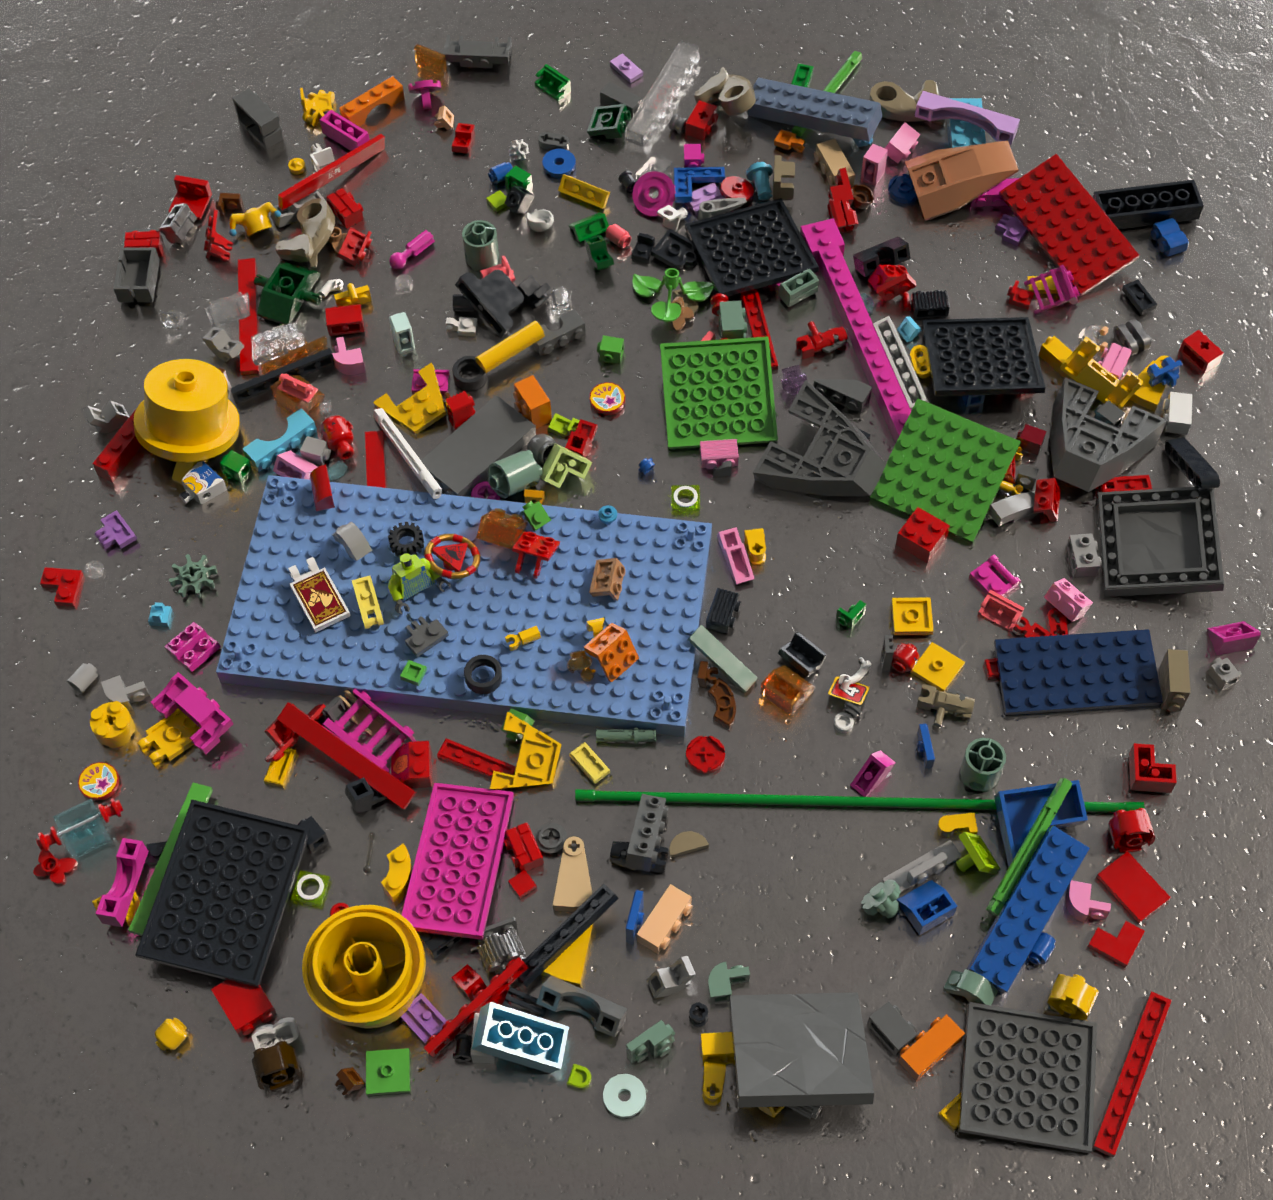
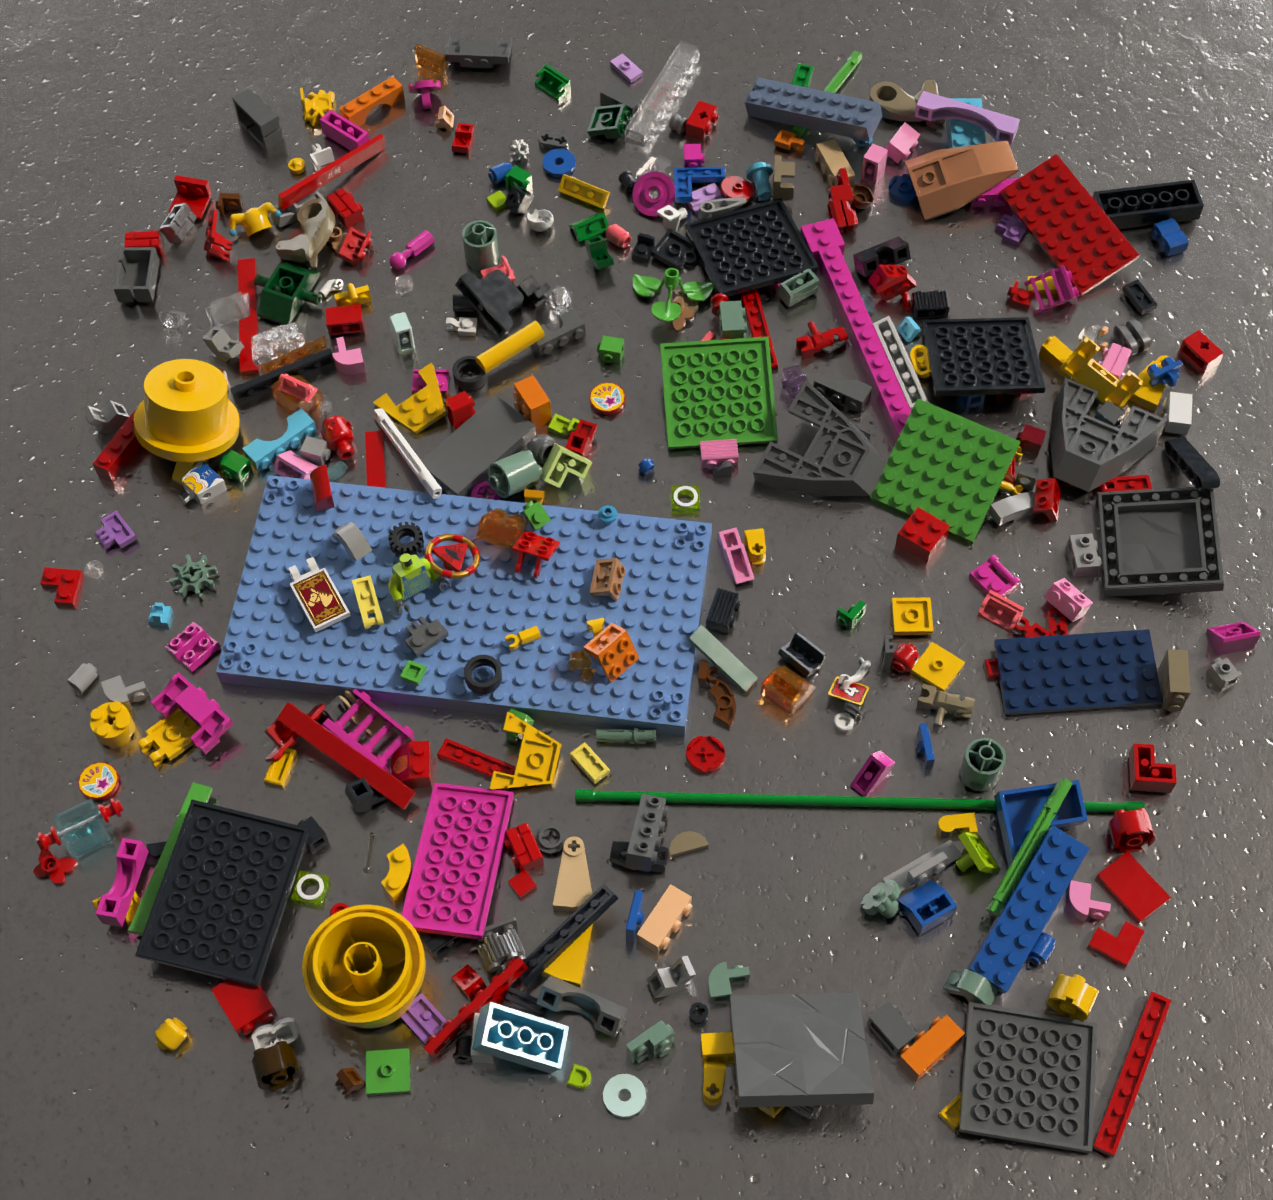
(732, 90): dark tan animal -> none

